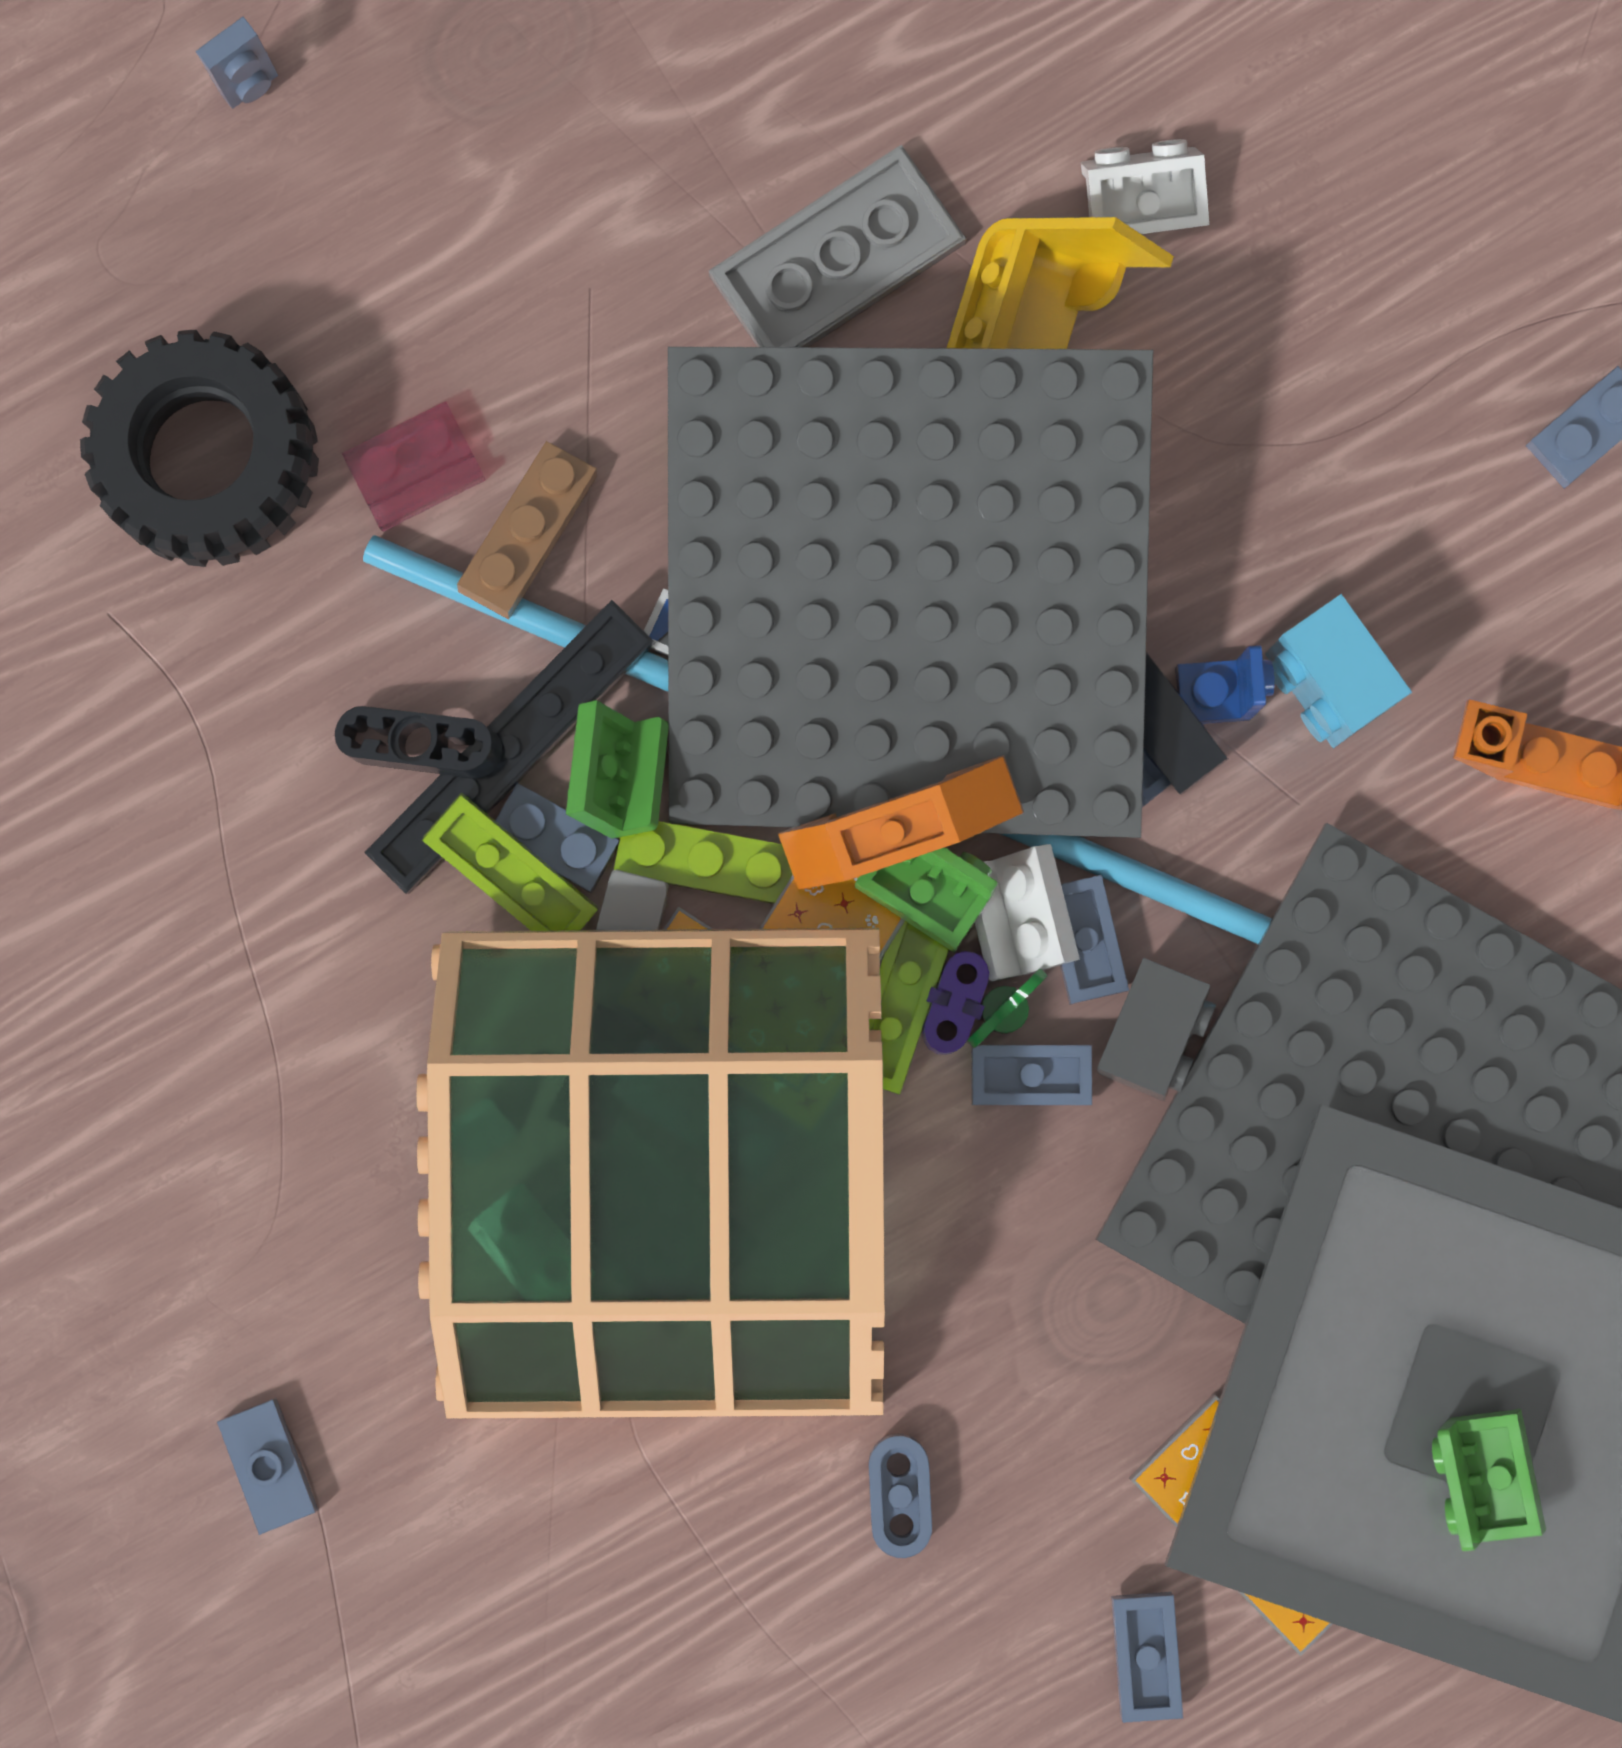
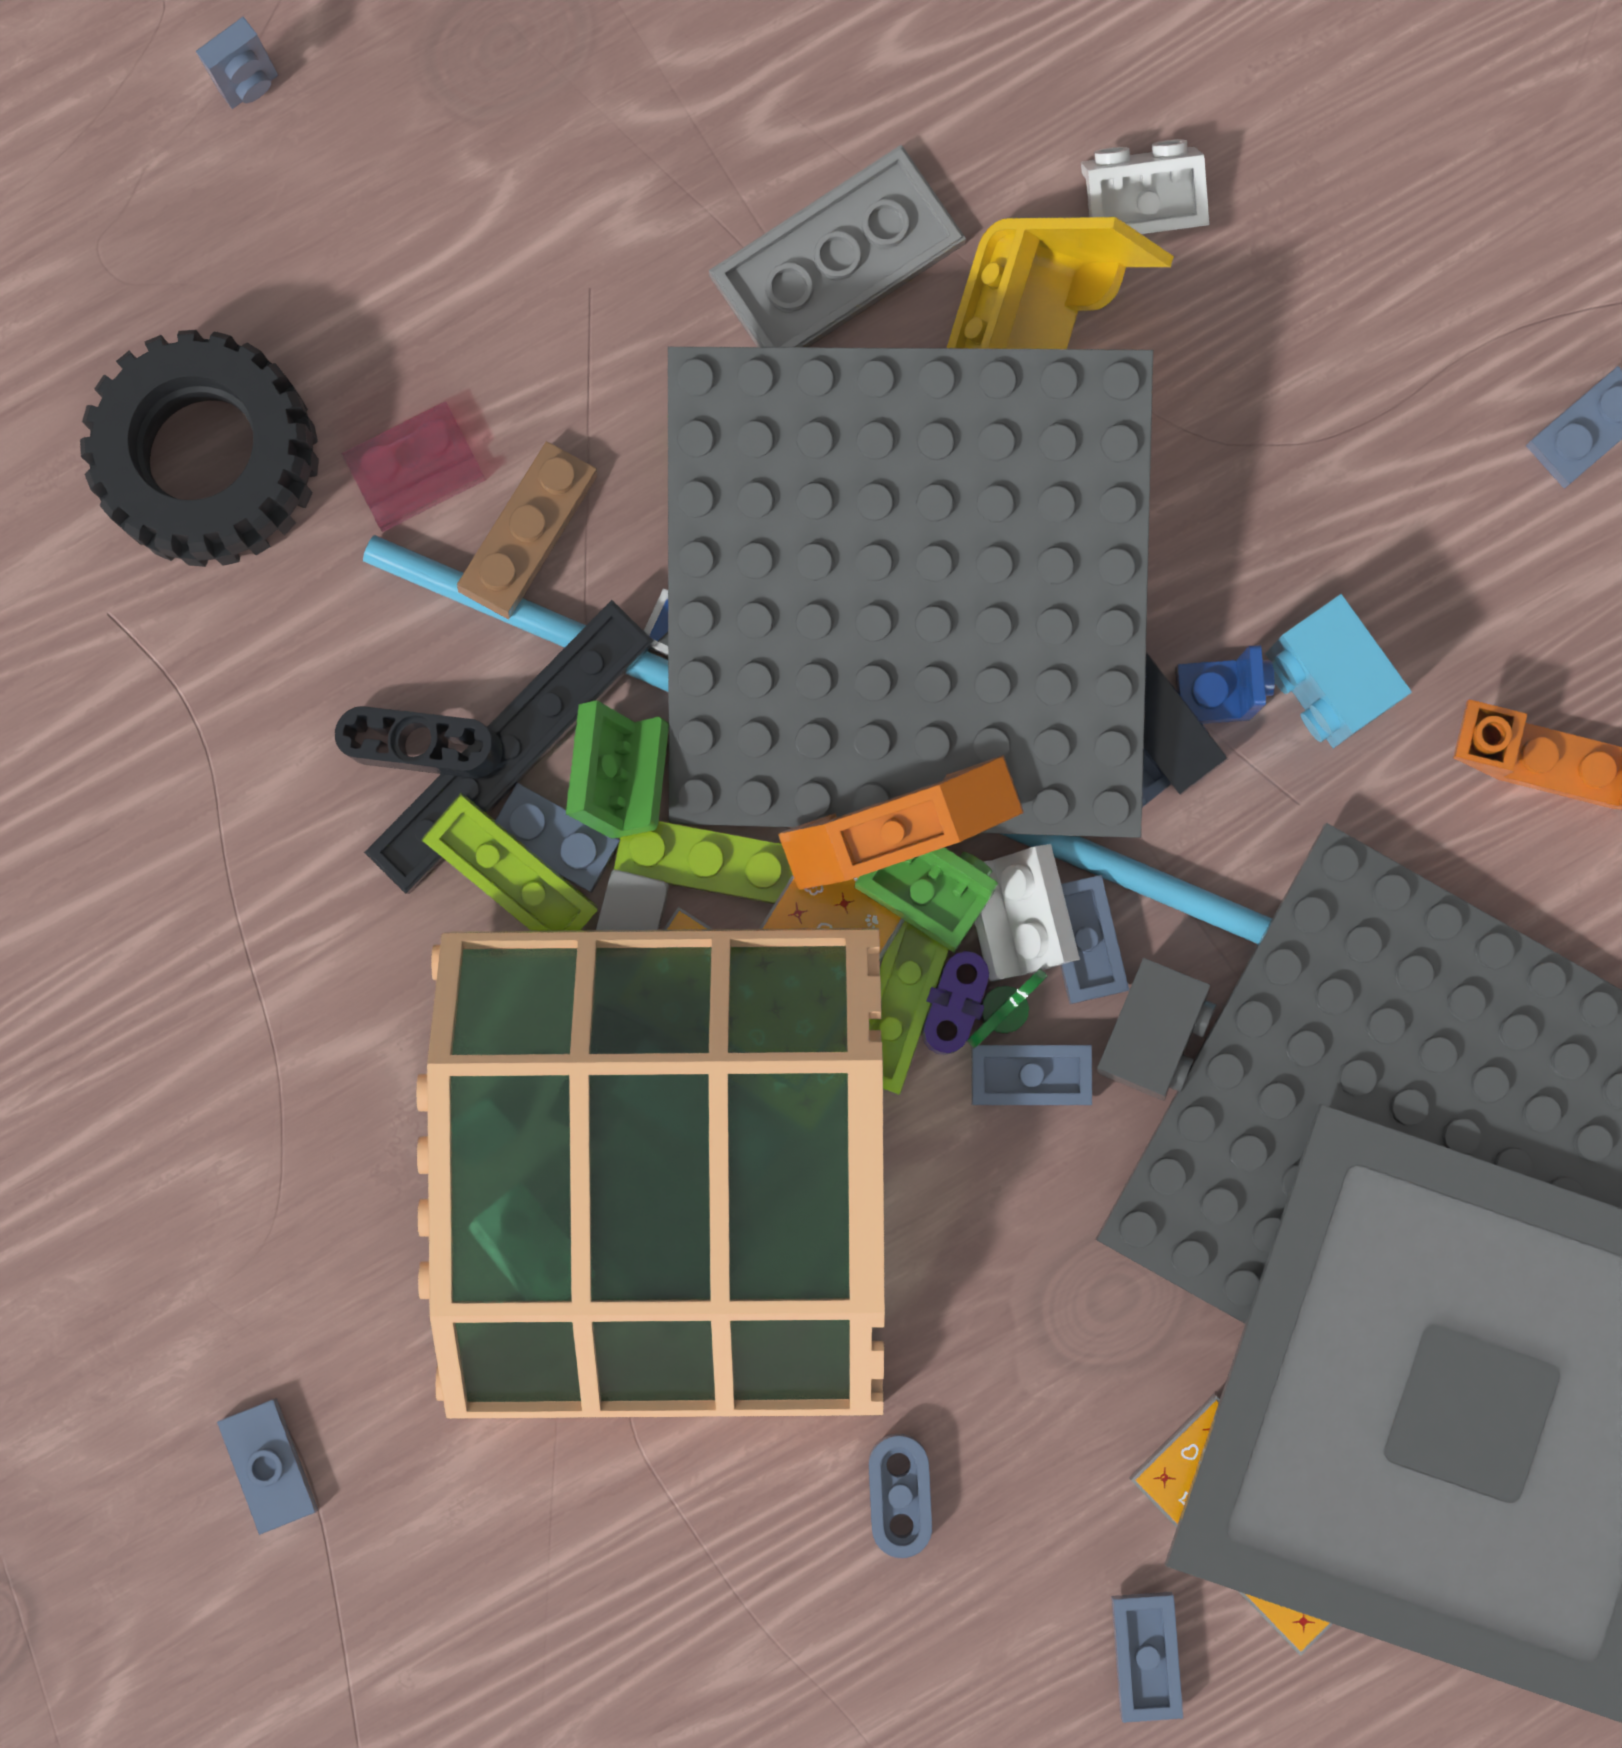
(1488, 1478): bright green bracket -> none

